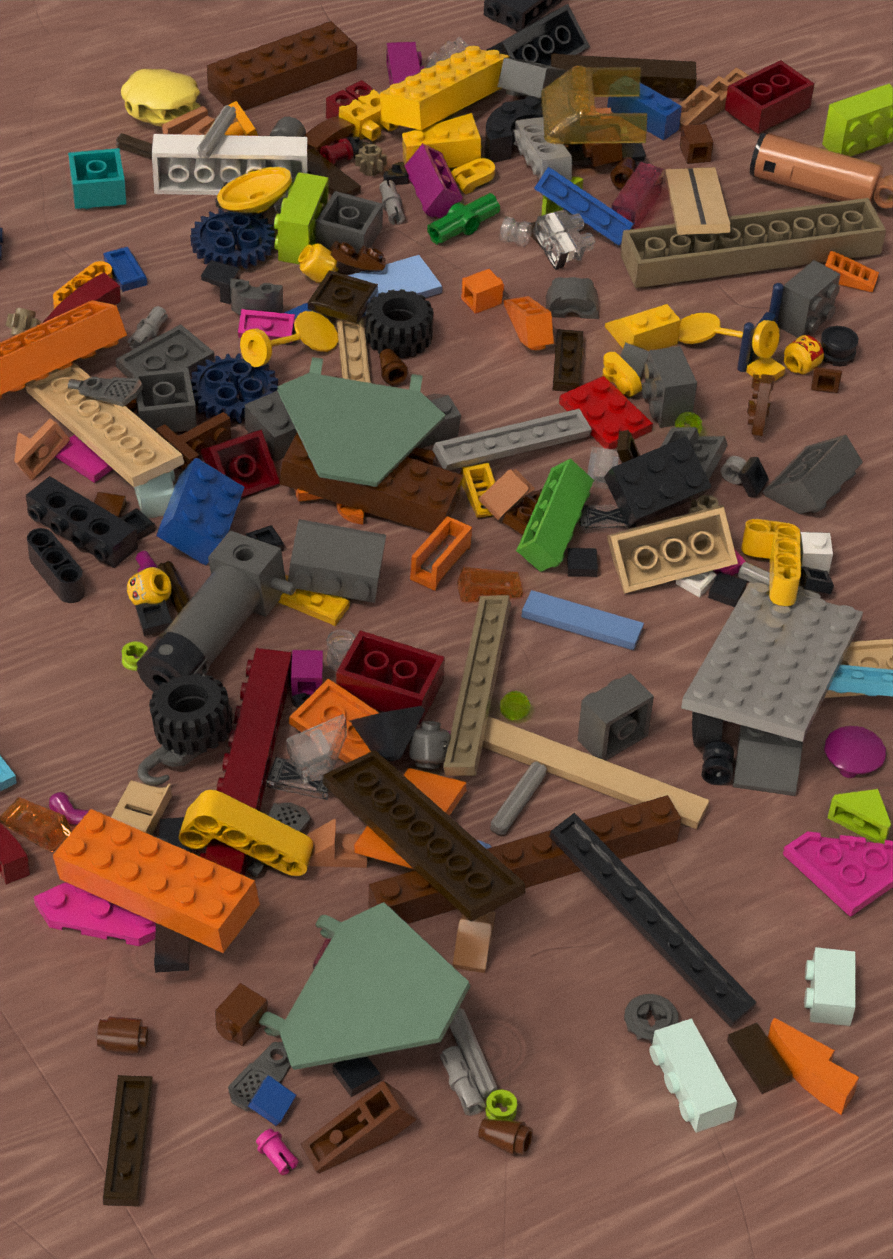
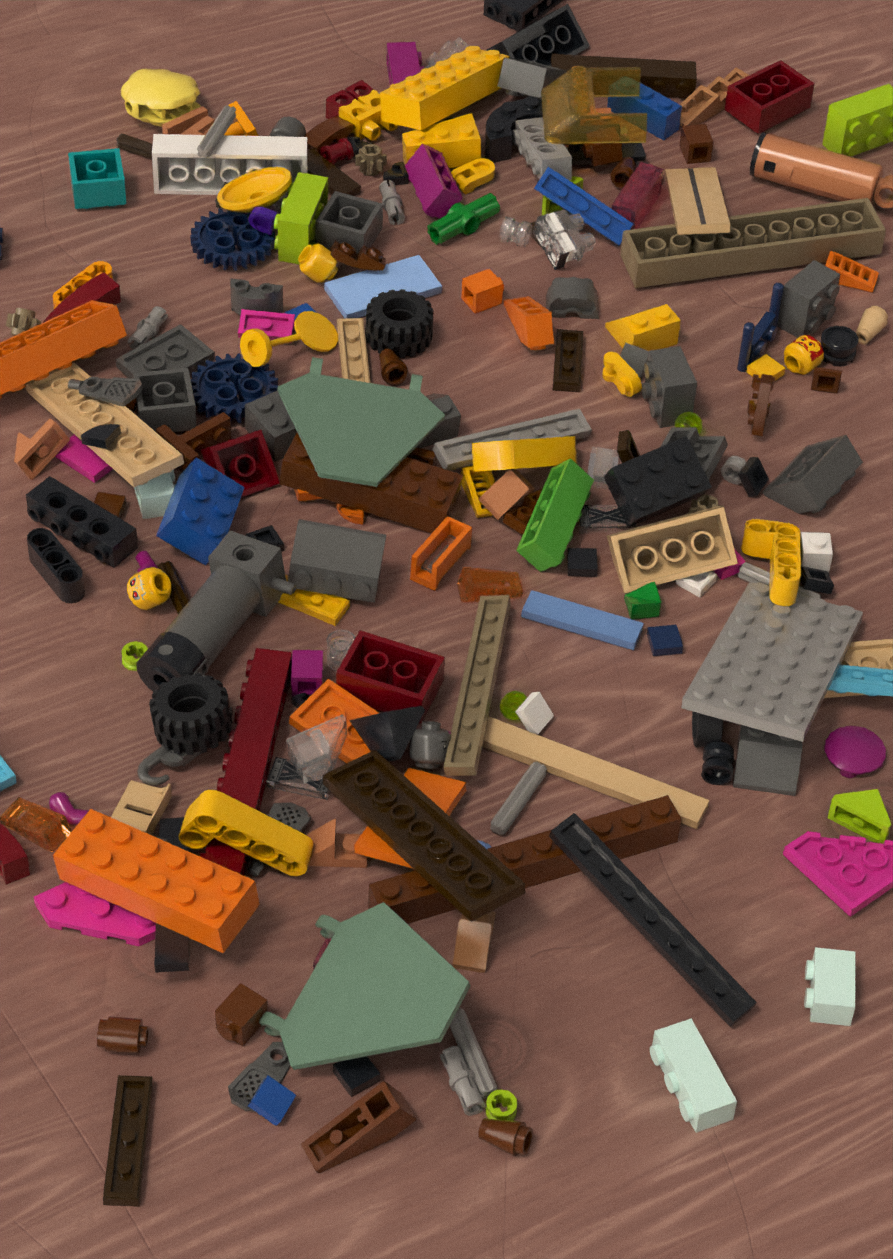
(101, 436): none -> black tile
(125, 269): blue tile -> none
(140, 521): black tile -> none
(153, 617): black plate -> none
(220, 275): black panel -> none
(263, 219): none -> dark purple tile
(274, 1148): dark pink pin -> none
(282, 66): reddish brown brick -> none
(342, 296): dark brown plate -> none
(523, 453): none -> yellow beam
(534, 713): none -> white tile
(606, 411): red plate -> none
(615, 717): dark grey brick -> none
(637, 1012): dark grey gear -> none
(643, 602): none -> green slope
(664, 640): none -> dark blue tile
(704, 326): yellow piece -> none
(727, 589): black tile -> none
(759, 1058): dark brown tile -> none
(813, 1066): orange slope -> none
(871, 323): none -> tan cone

